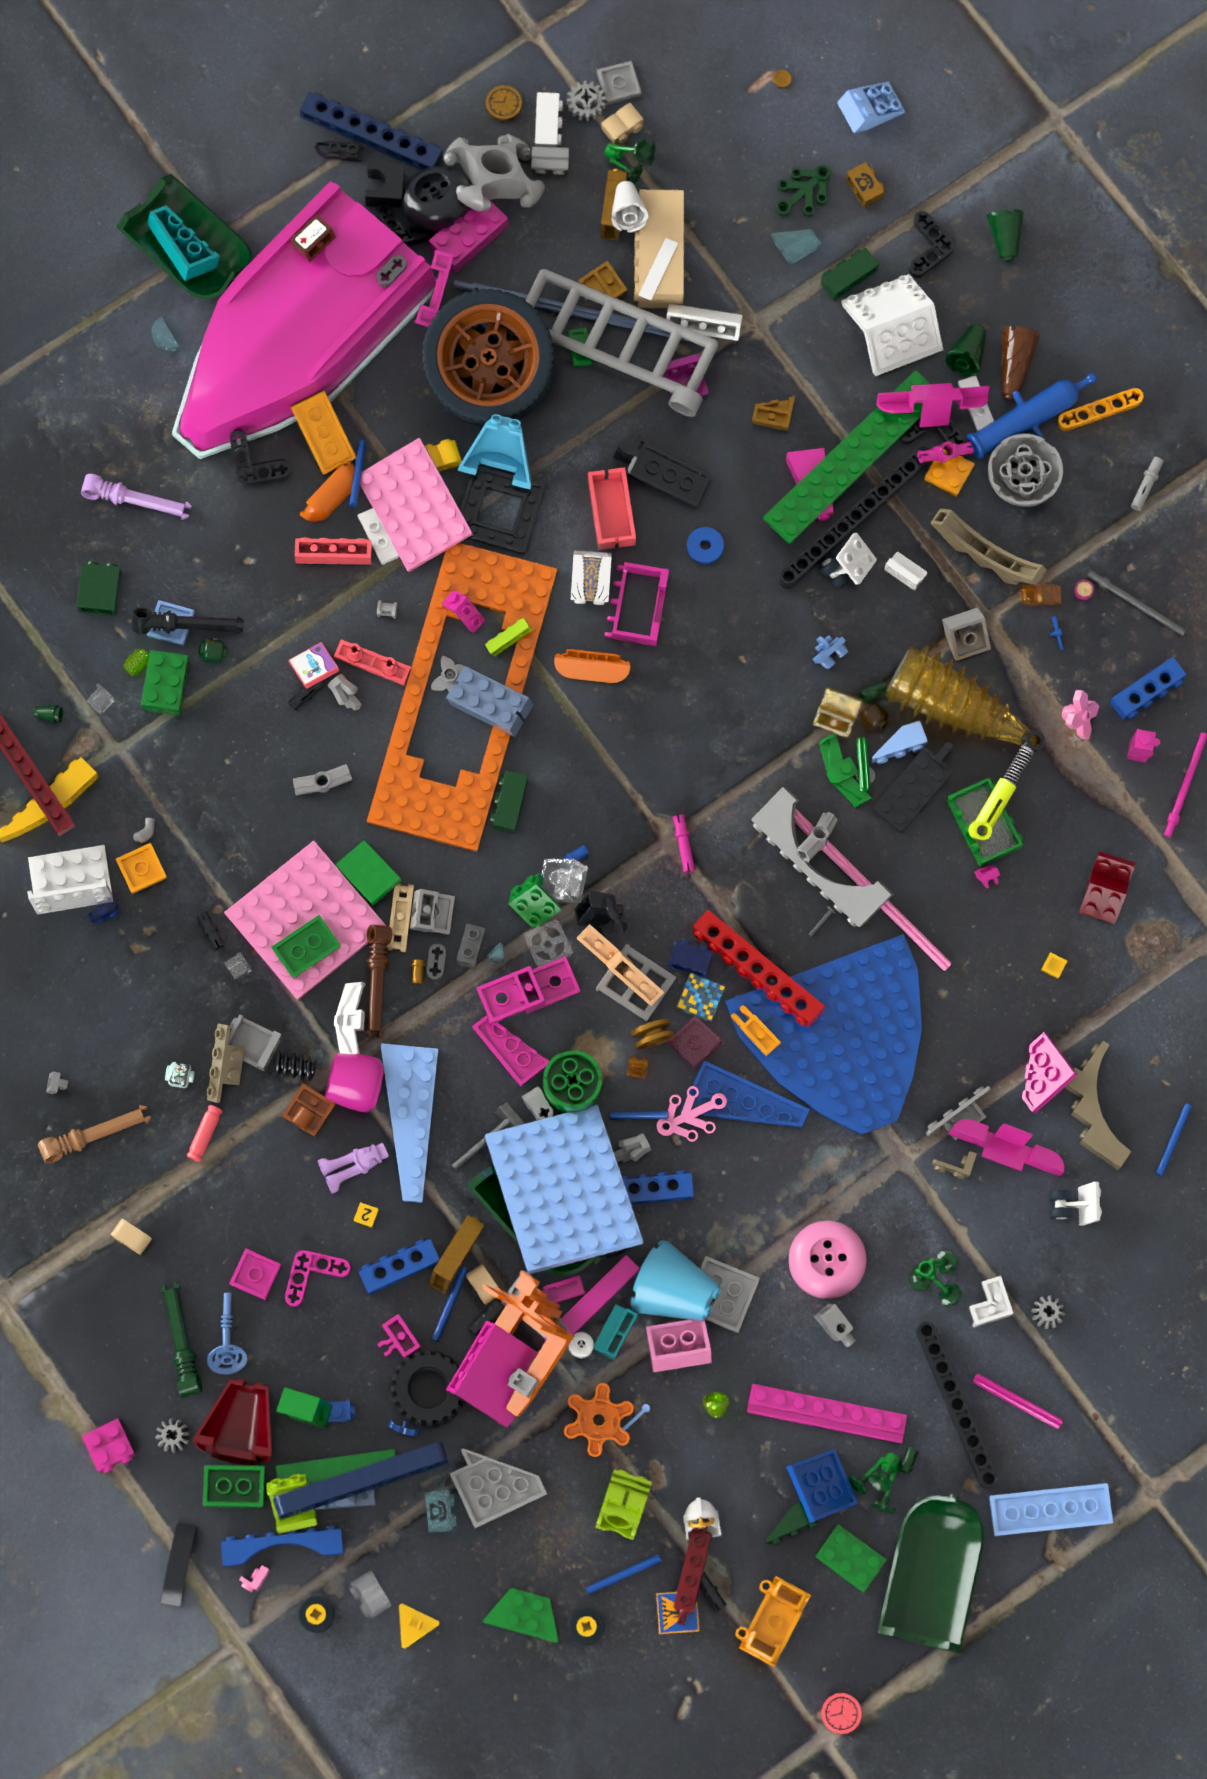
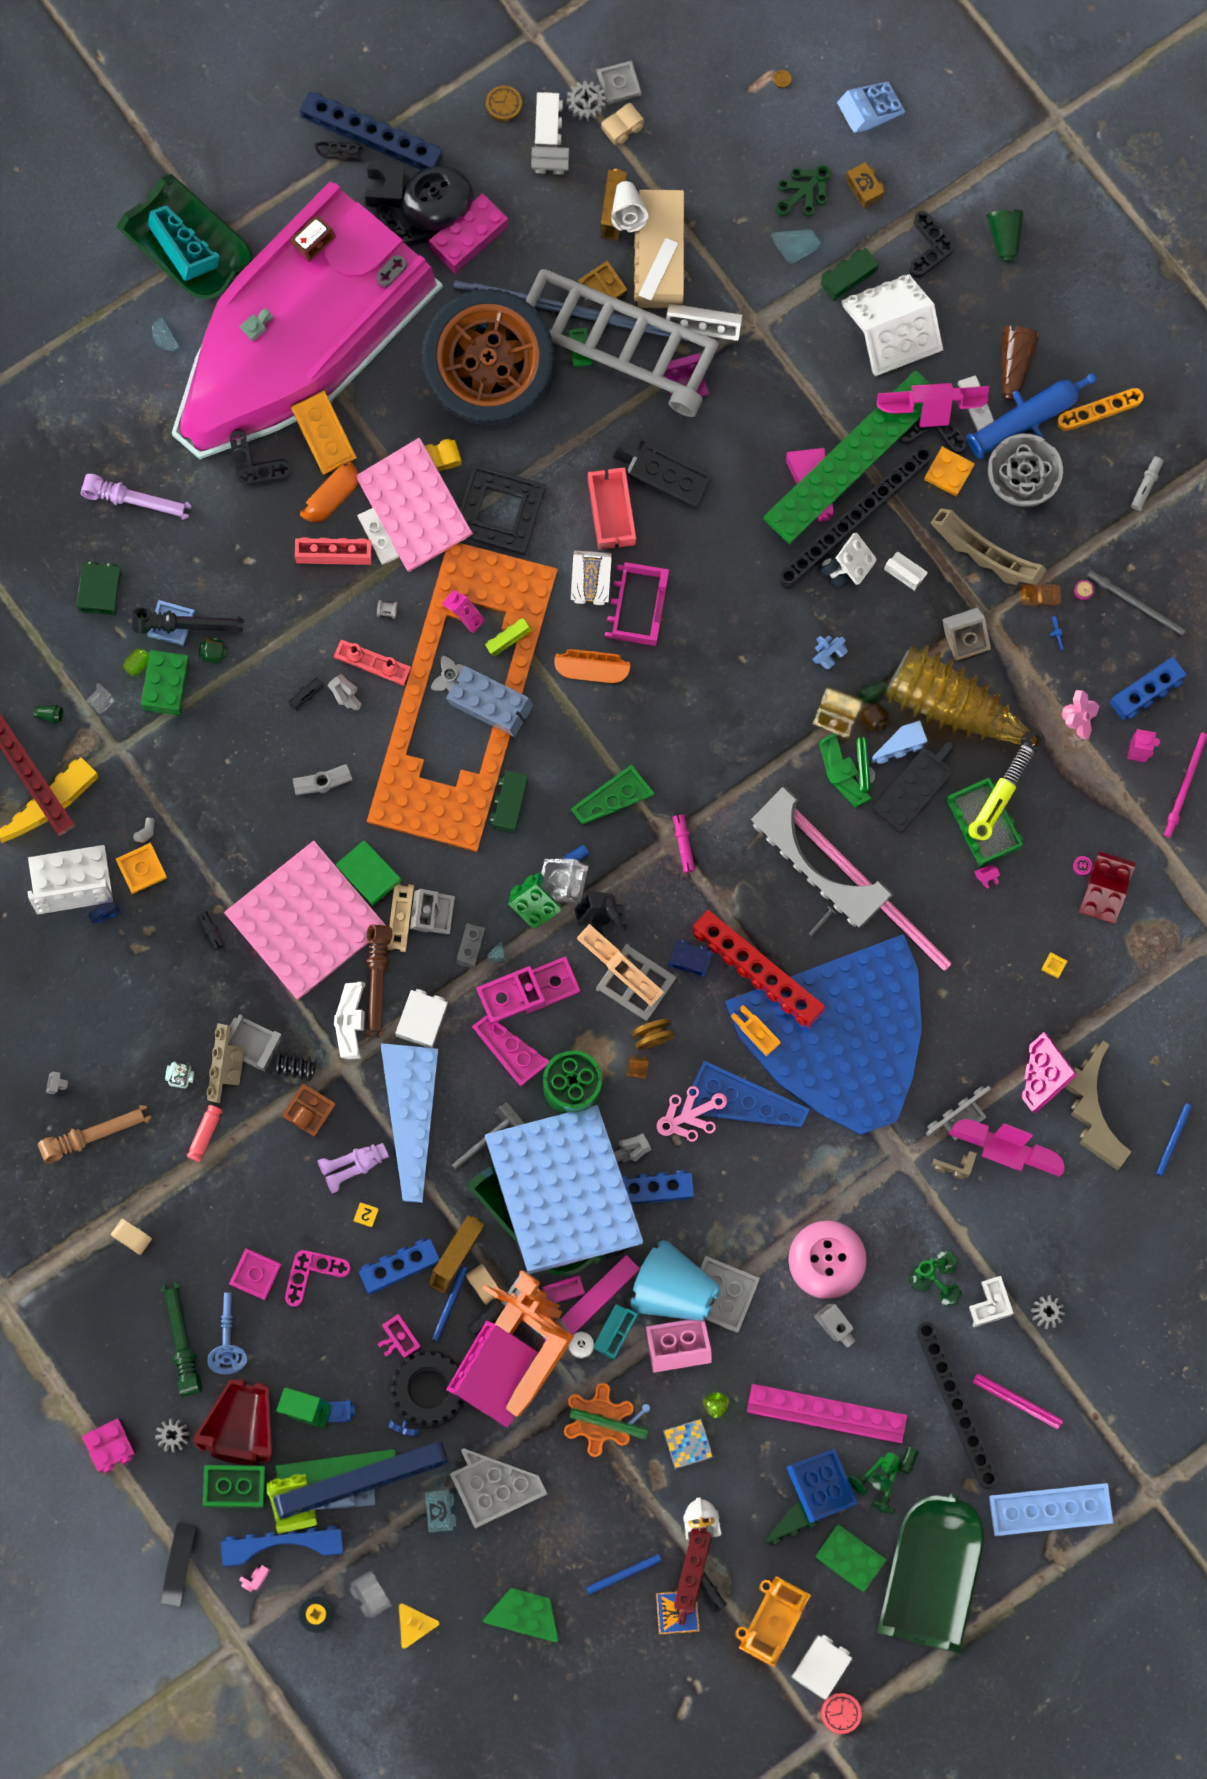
(238, 966): clear panel -> none
(254, 326): none -> sand green plate
(306, 947): green plate -> none
(313, 665): tile -> none
(355, 1081): dark pink piece -> none
(357, 473): blue piece -> none
(417, 971): pearl gold pin -> none
(421, 1018): none -> white brick
(431, 961): dark grey beam -> none
(441, 262): dark pink hinge -> none
(486, 185): light grey piece -> none
(502, 447): medium azure cone -> none
(522, 1382): light grey bracket -> none
(537, 1103): light grey piece -> none
(544, 936): clear piece -> none
(586, 1626): black wheel -> none
(614, 795): none -> green wing
(624, 1427): none -> green axle
(624, 1503): lime piece -> none
(639, 1115): blue bar -> none
(641, 151): dark green plant -> none
(687, 1444): none -> tile
(695, 1042): clear pink plate -> none
(700, 997): tile -> none
(709, 535): blue tile -> none
(774, 414): pearl gold wing -> none
(817, 839): light grey piece -> none
(822, 1666): none -> white brick
(938, 455): dark pink pin -> none
(967, 352): dark green cone -> none
(1082, 865): none -> dark pink tile
(1087, 1203): white plate -> none

